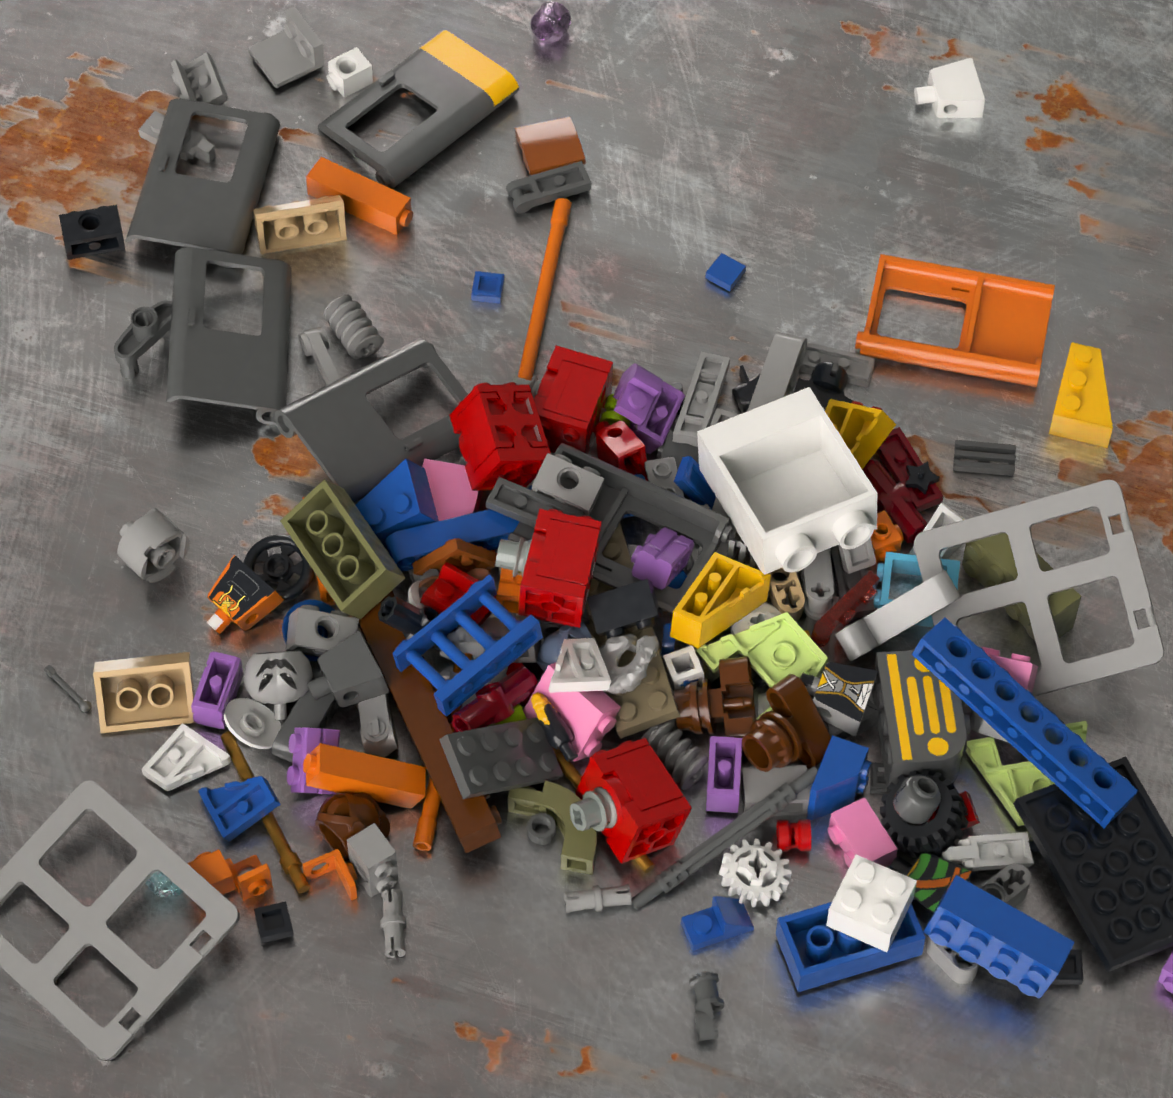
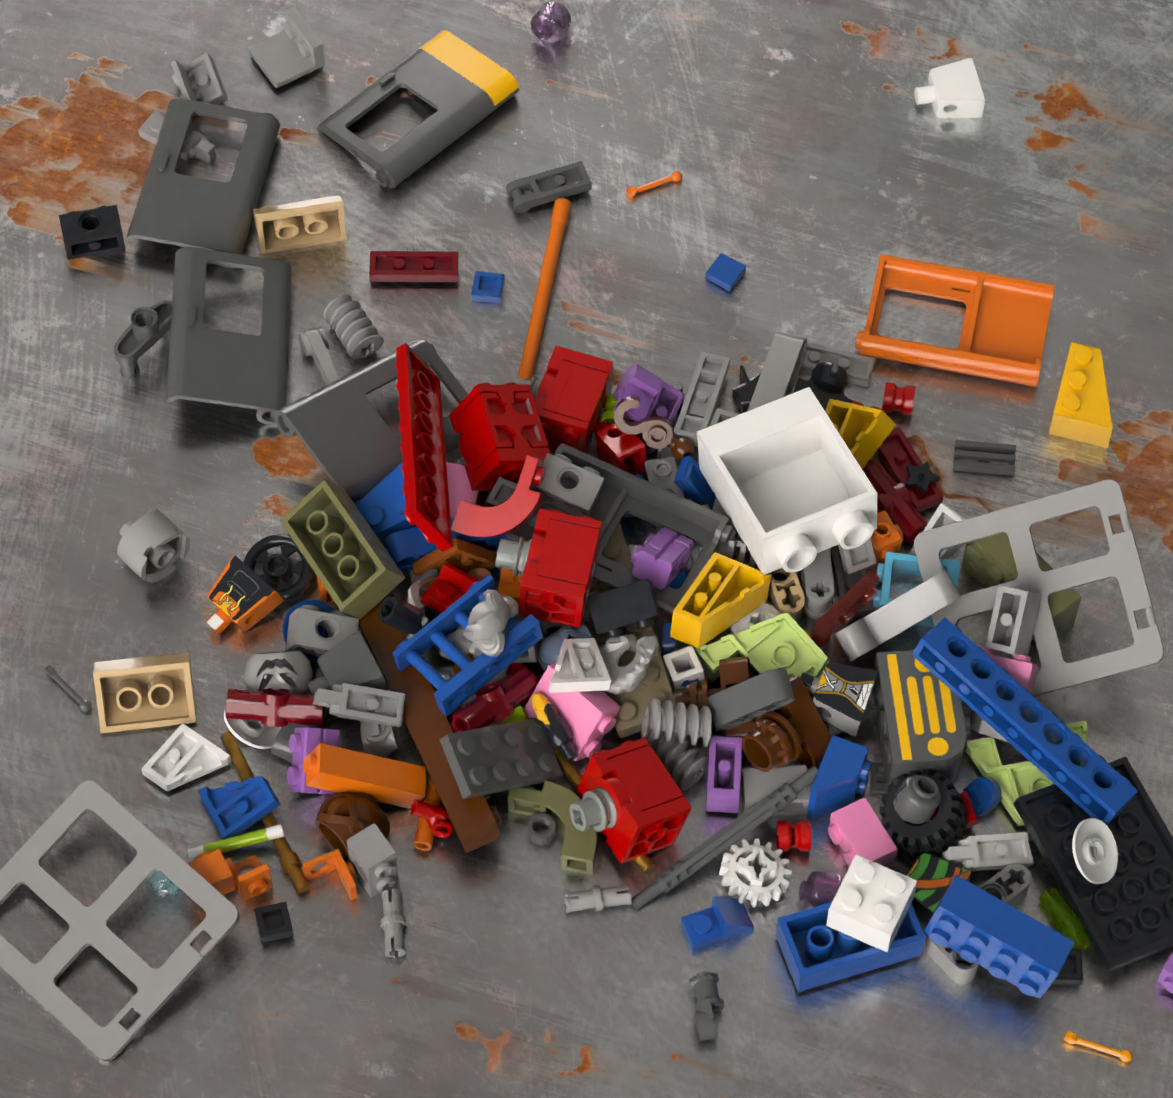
(216, 689): medium lavender brick -> none
(239, 841): none -> lime bar
(273, 707): none -> dark red piece
(349, 72): white brick -> none
(360, 195): orange brick -> none
(362, 703): none -> light grey hinge
(413, 266): none -> dark red plate
(423, 448): none -> red plate
(435, 816): none -> red arm
(489, 621): none -> light grey hair
(508, 516): none -> arch
(549, 145): dark orange slope -> none
(631, 191): none -> orange hinge
(656, 430): none -> piece
(677, 721): none -> light grey piece
(750, 699): none -> dark grey beam
(819, 888): none -> clear purple head
(898, 399): none -> red wheel
(984, 794): none -> blue tile
(1013, 620): none -> light grey brick
(1064, 918): none -> clear neon green pin
(1072, 1038): none -> light orange hinge
(1095, 851): none -> white dish

